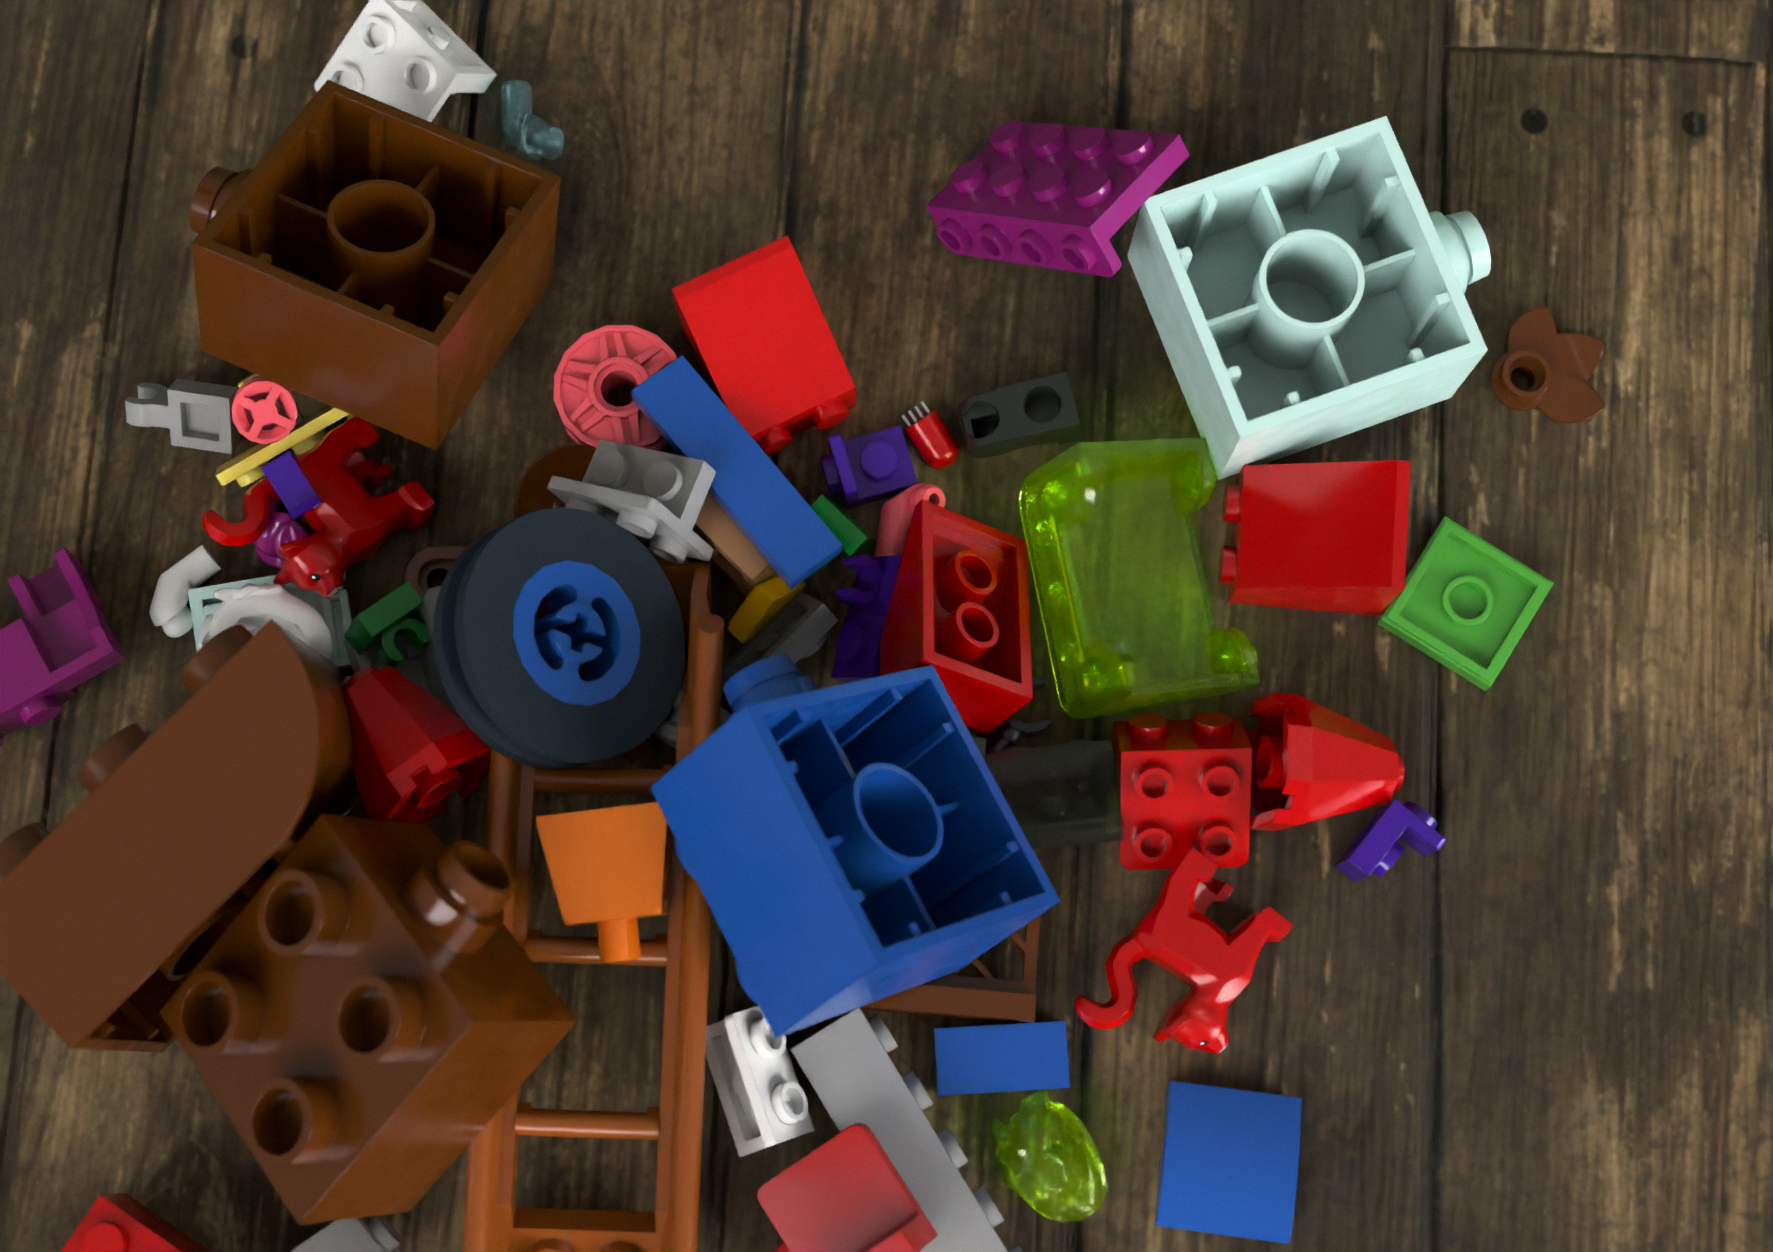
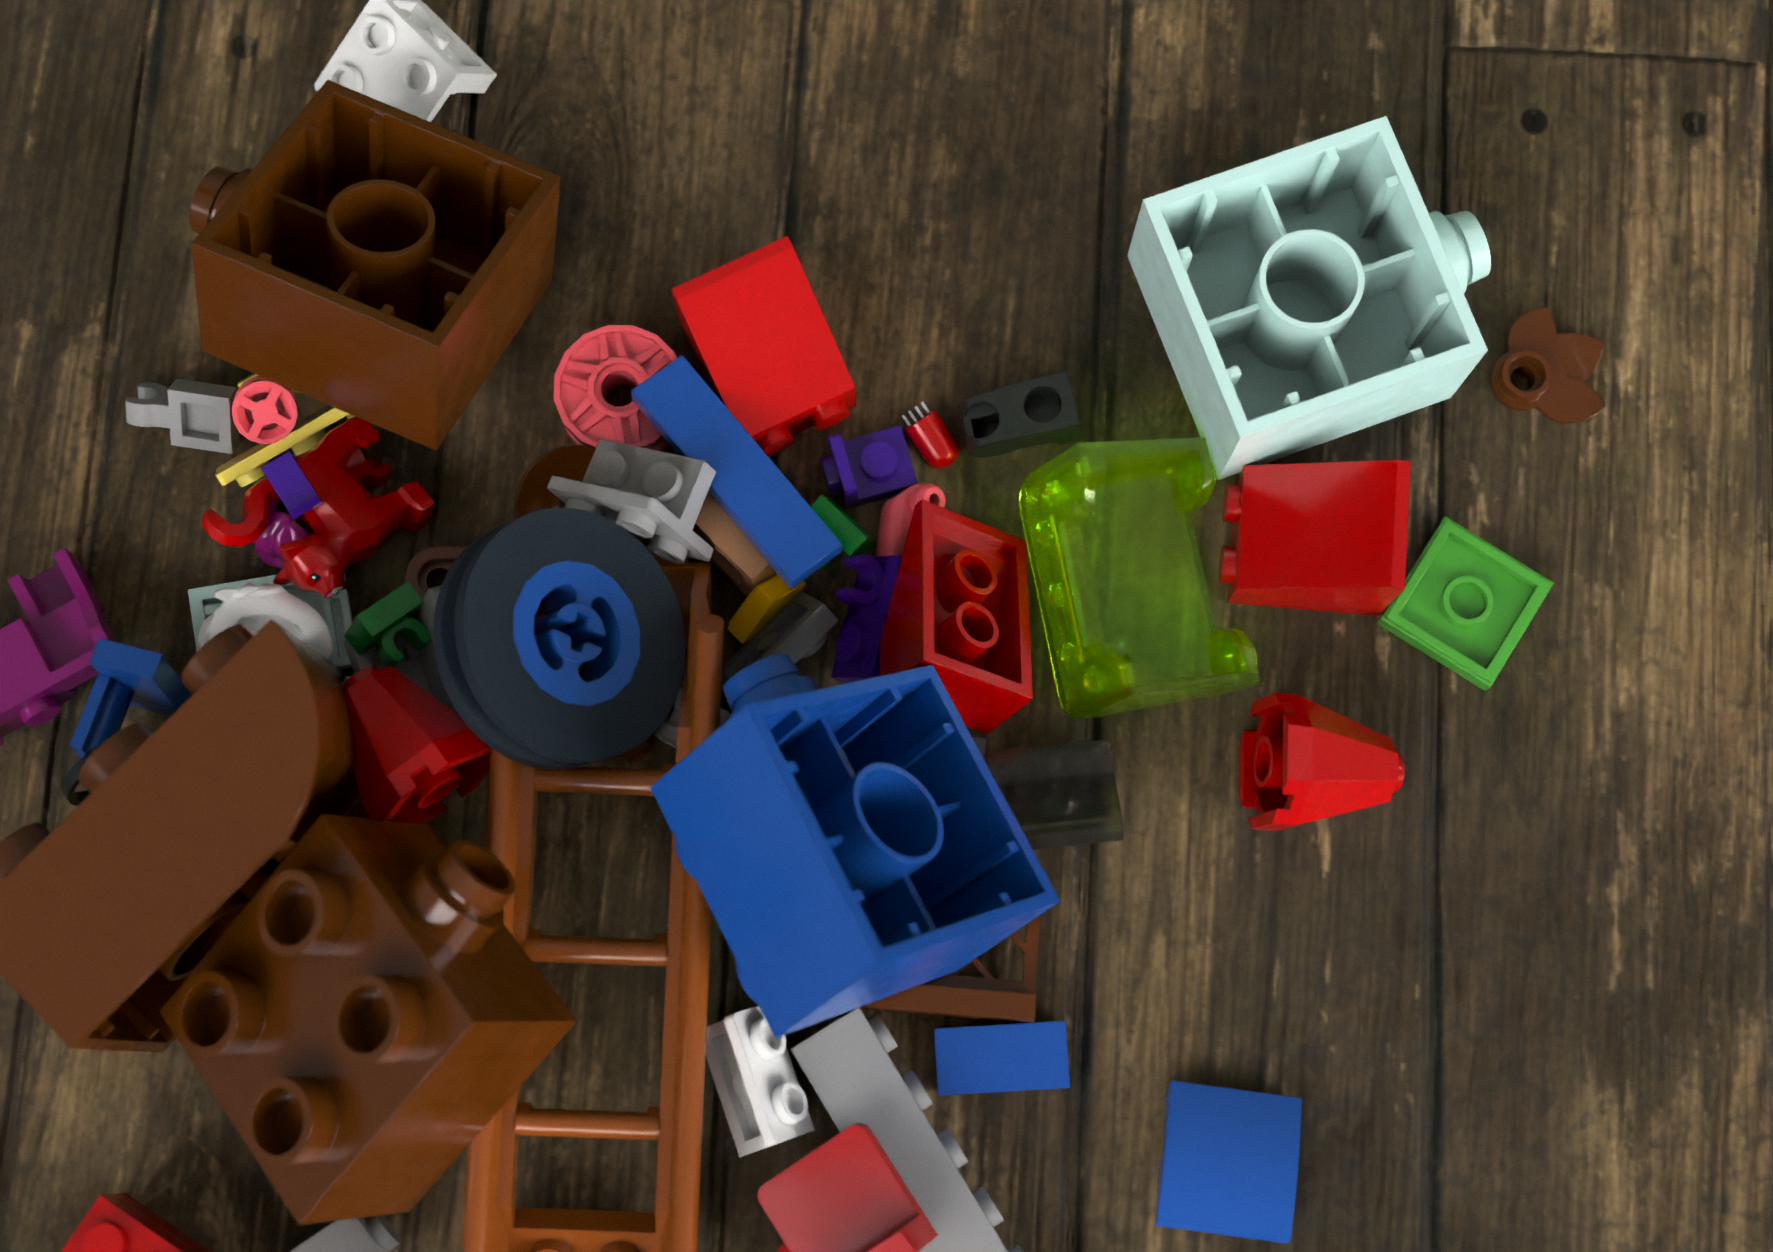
(124, 679): none -> blue piece
(171, 591): white arm -> none
(525, 130): clear light blue arm -> none
(609, 871): orange torso -> none
(1012, 729): black piece -> none
(1051, 1160): clear neon green hat -> none
(1053, 194): magenta bracket -> none
(1183, 789): red bracket -> none
(1192, 948): red animal -> none
(1377, 843): dark purple bracket -> none

